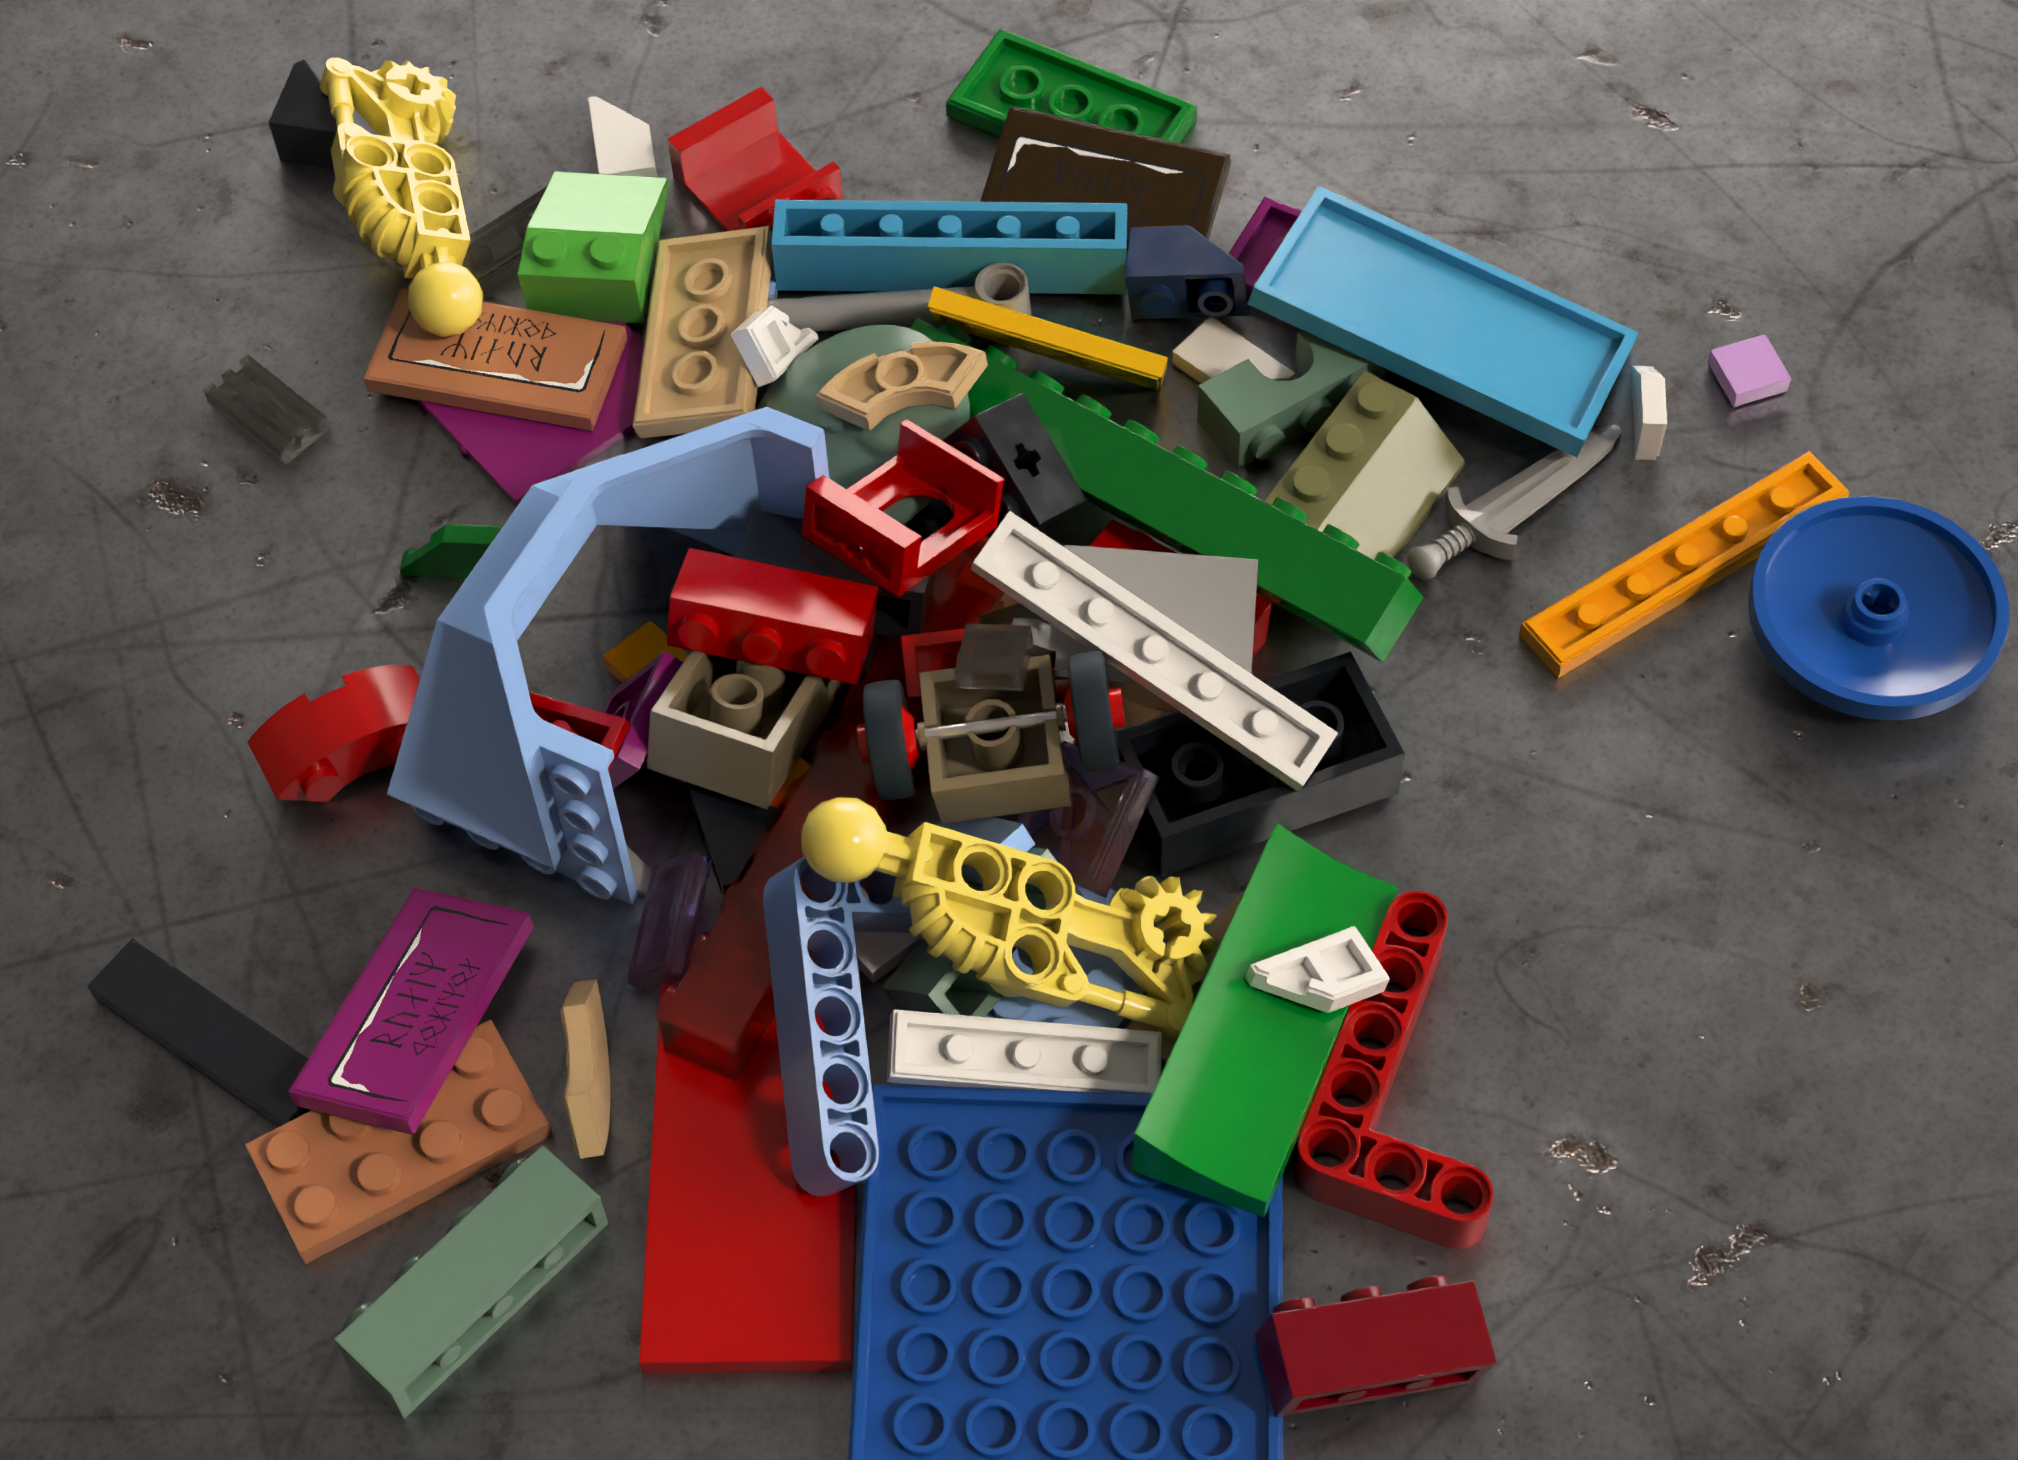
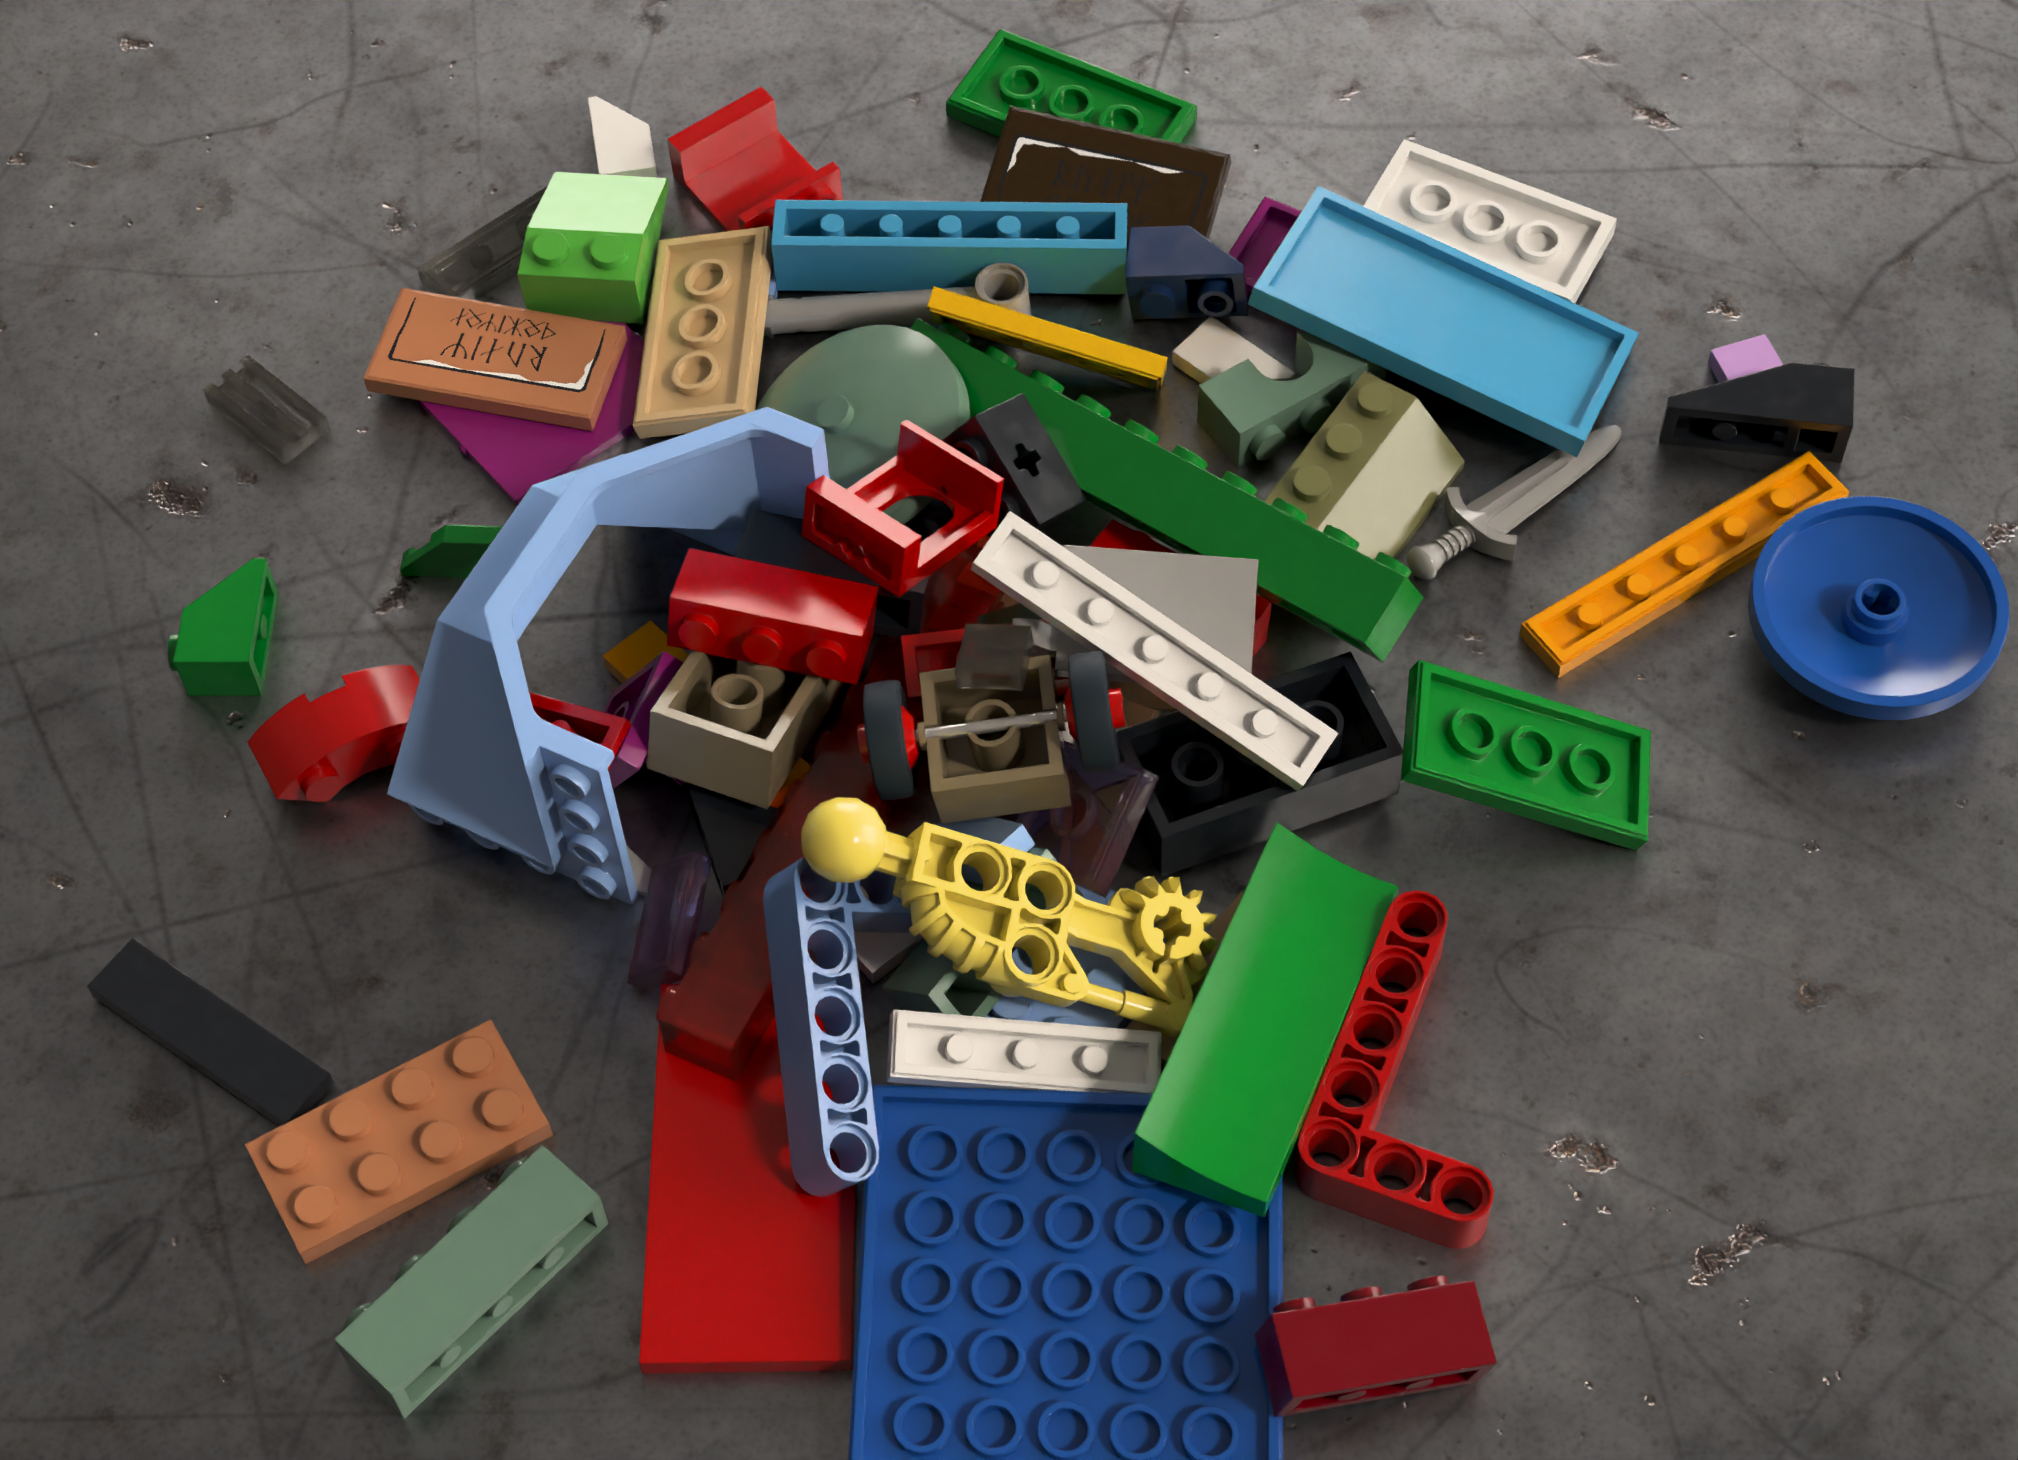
(227, 635): none -> green slope
(303, 120): black slope -> none
(403, 186): light yellow arm -> none
(412, 1011): magenta tile -> none
(588, 1069): tan tile -> none
(771, 343): white tile -> none
(912, 377): tan tile -> none
(1323, 972): white tile -> none
(1494, 218): none -> white plate
(1526, 755): none -> green tile
(1648, 411): white tile -> none
(1768, 413): none -> black slope

